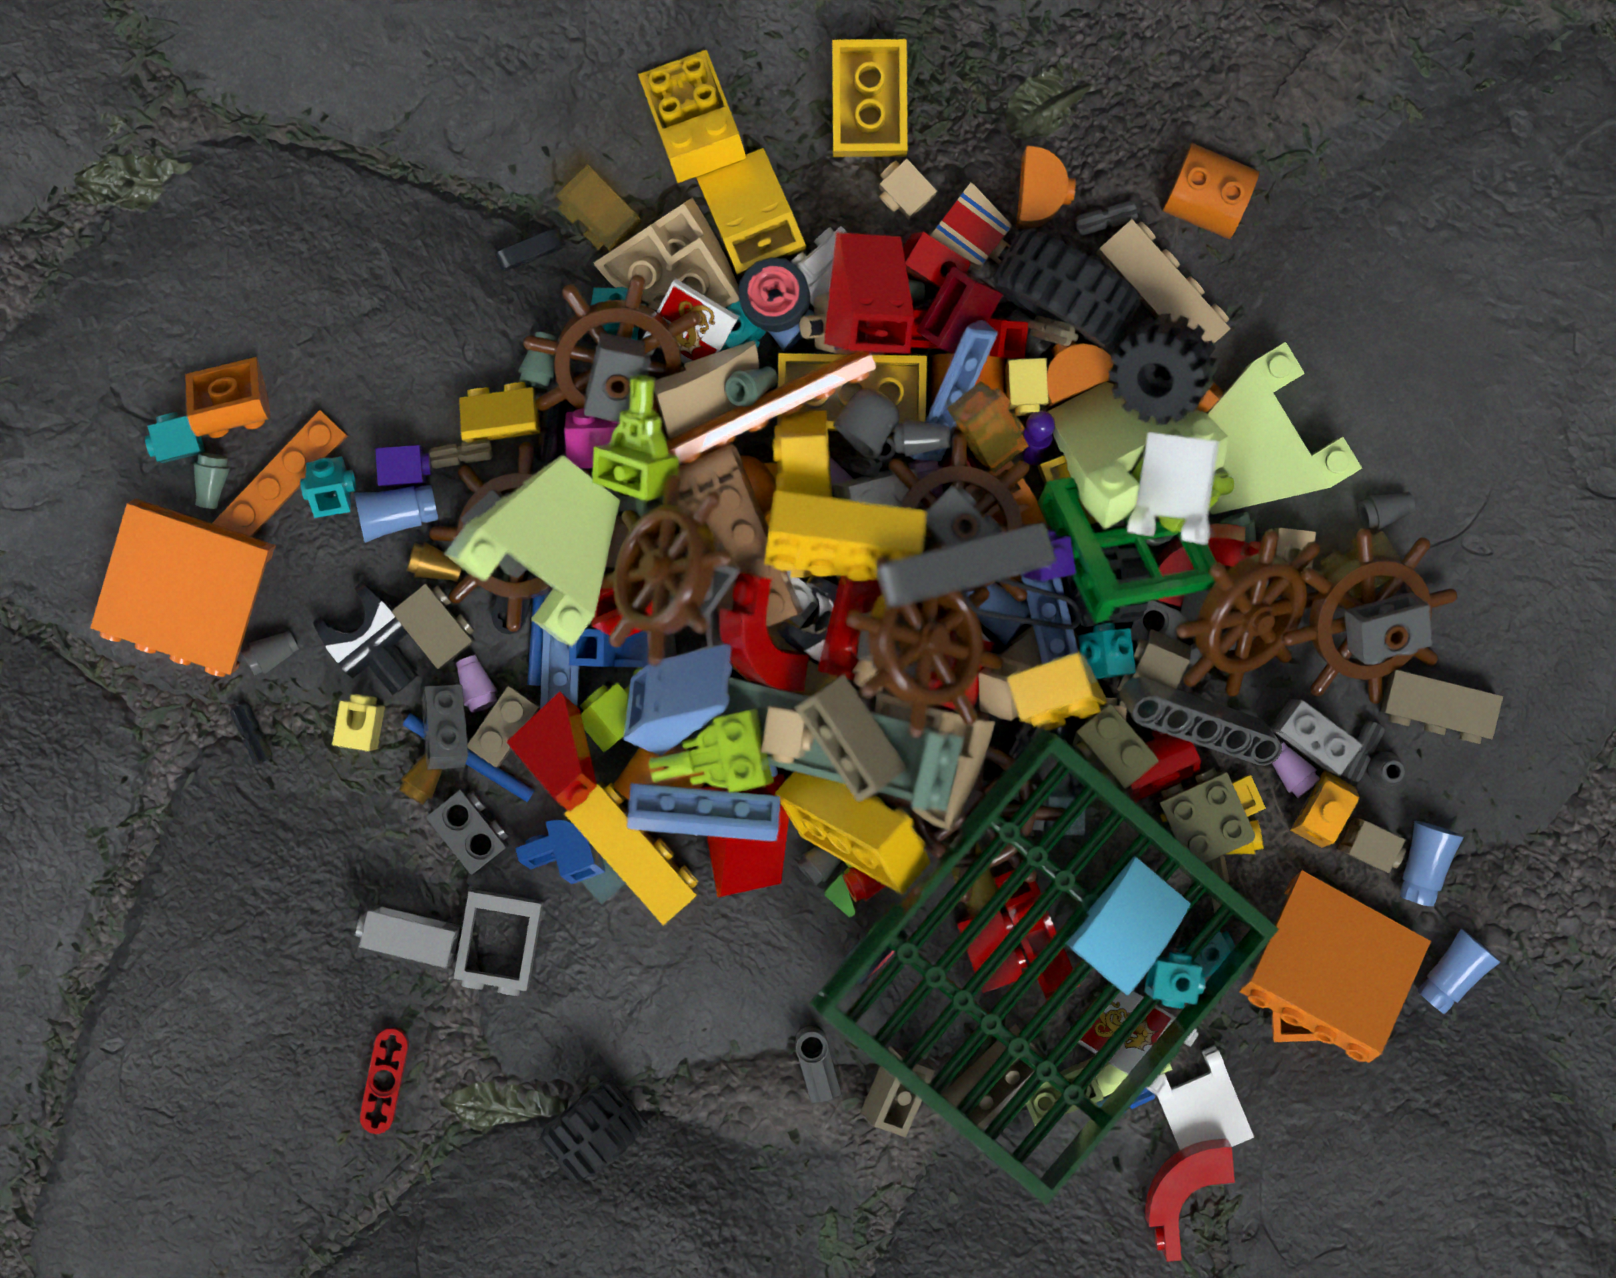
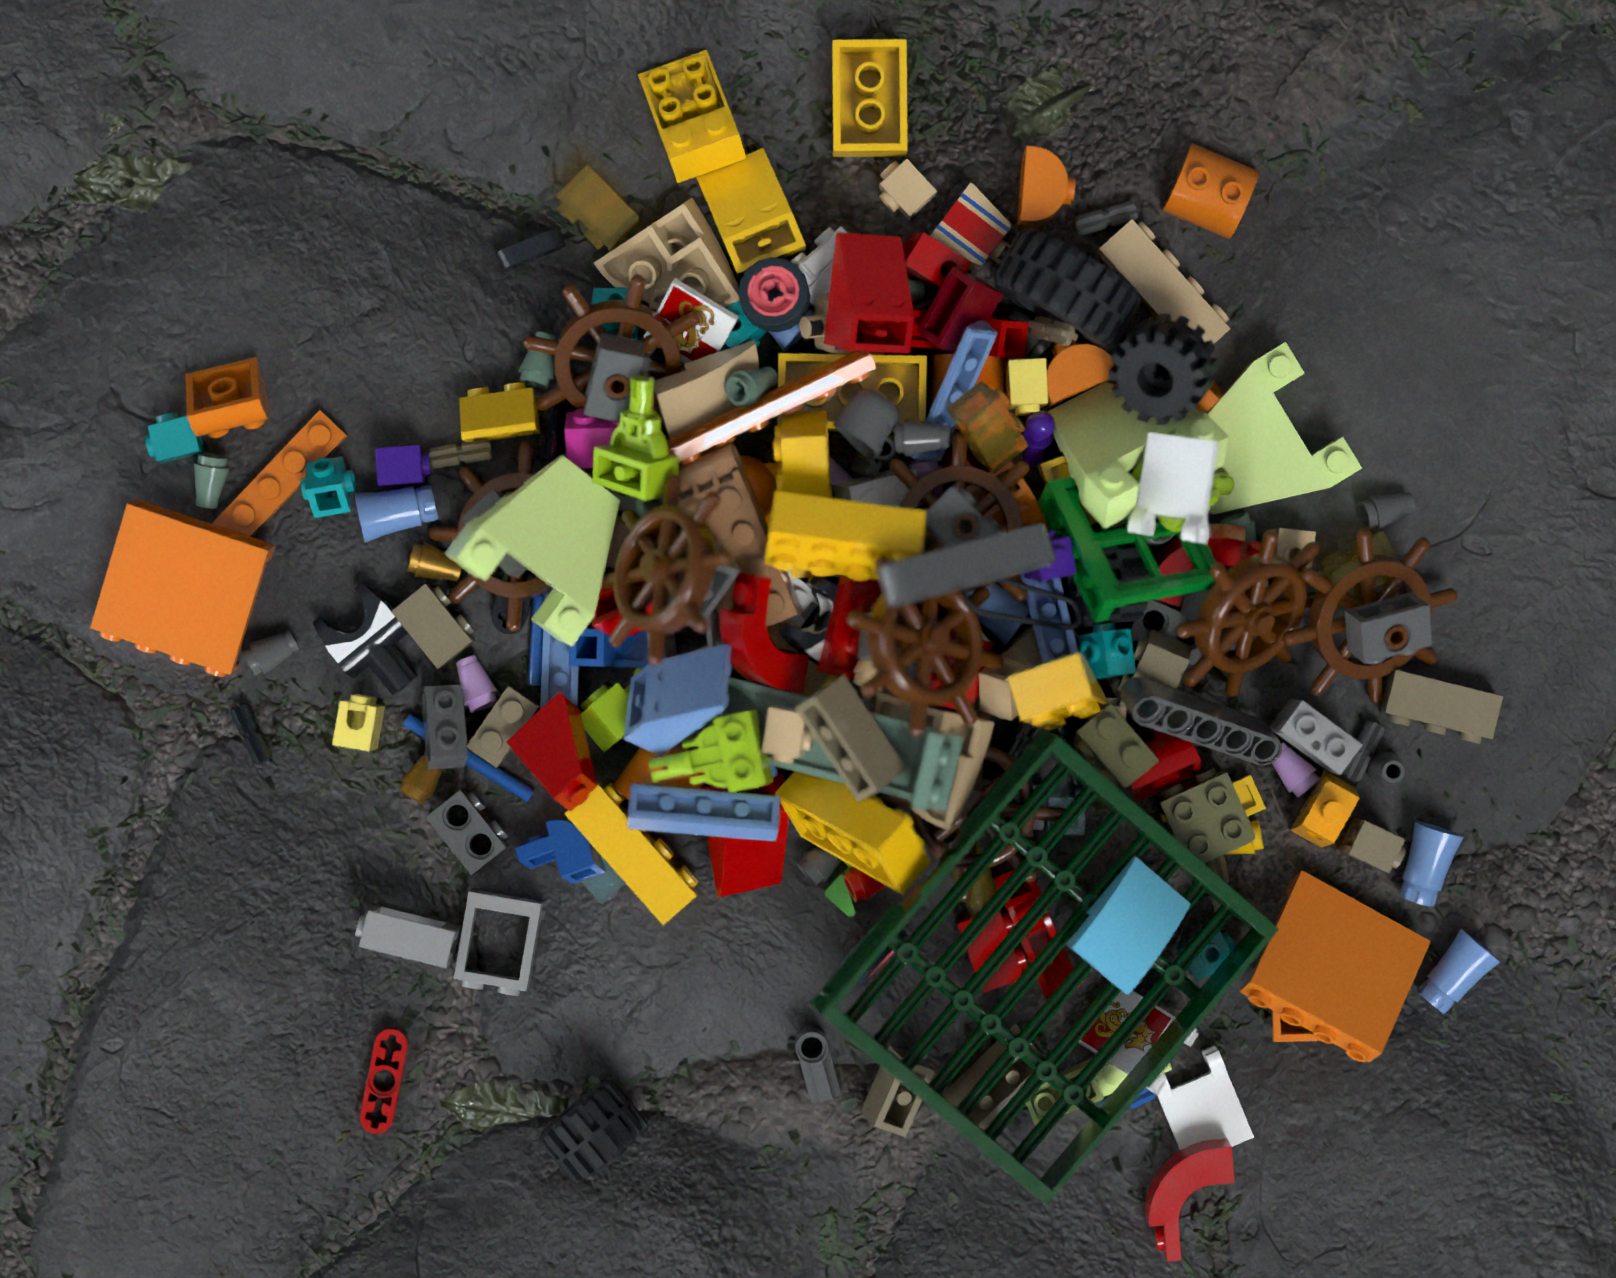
(1175, 980): teal brick -> none

